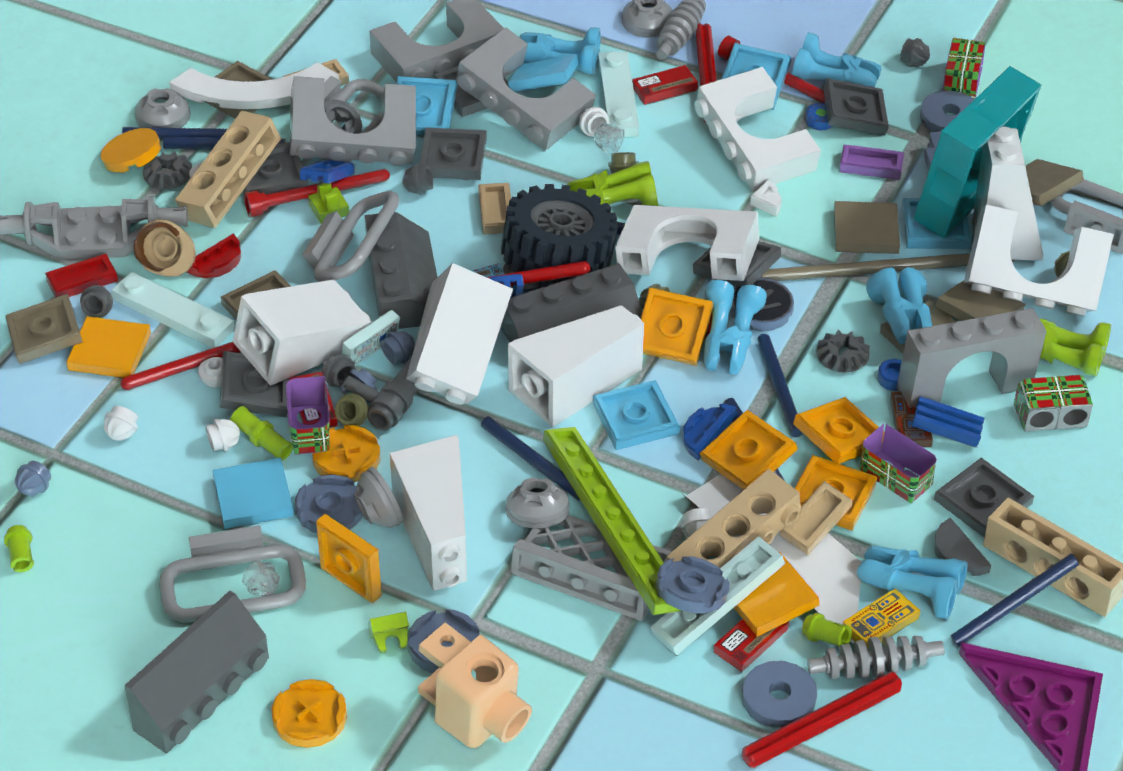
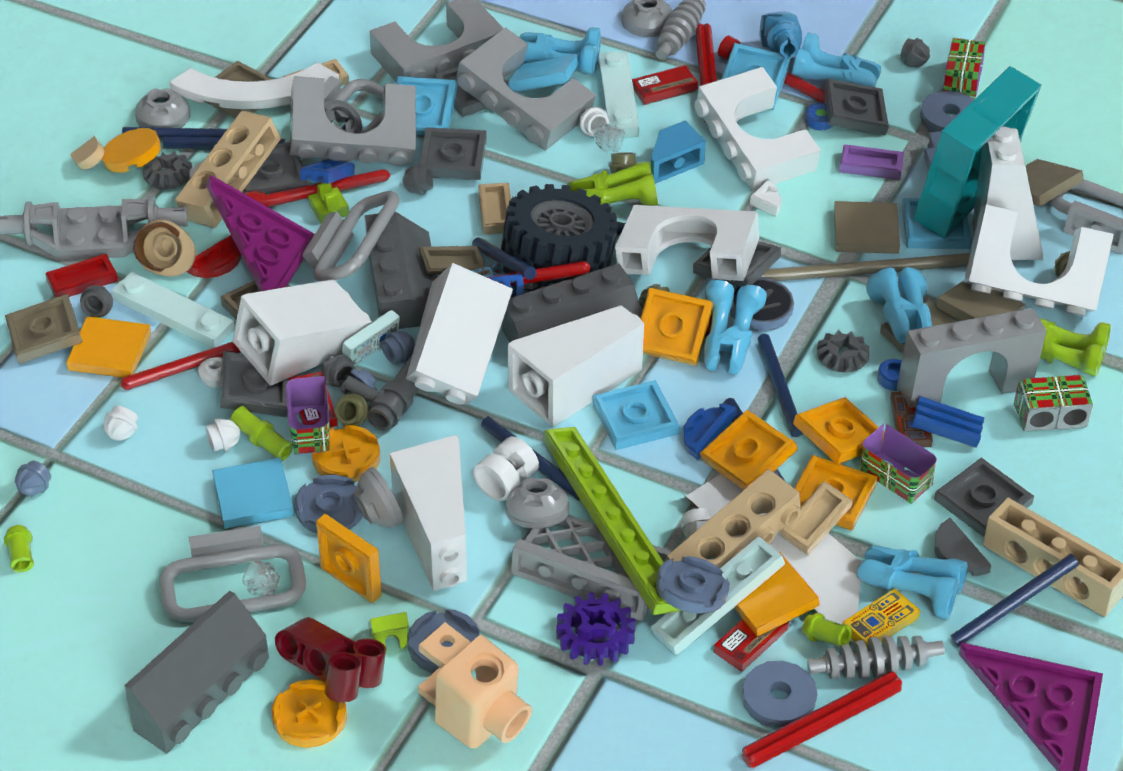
(88, 154): none -> tan tile
(264, 238): none -> magenta tile
(332, 657): none -> dark red piece
(439, 258): none -> dark tan tile
(505, 258): none -> dark blue bar
(505, 468): none -> white wheel
(595, 629): none -> dark purple gear
(677, 151): none -> dark azure slope
(781, 33): none -> dark azure piece

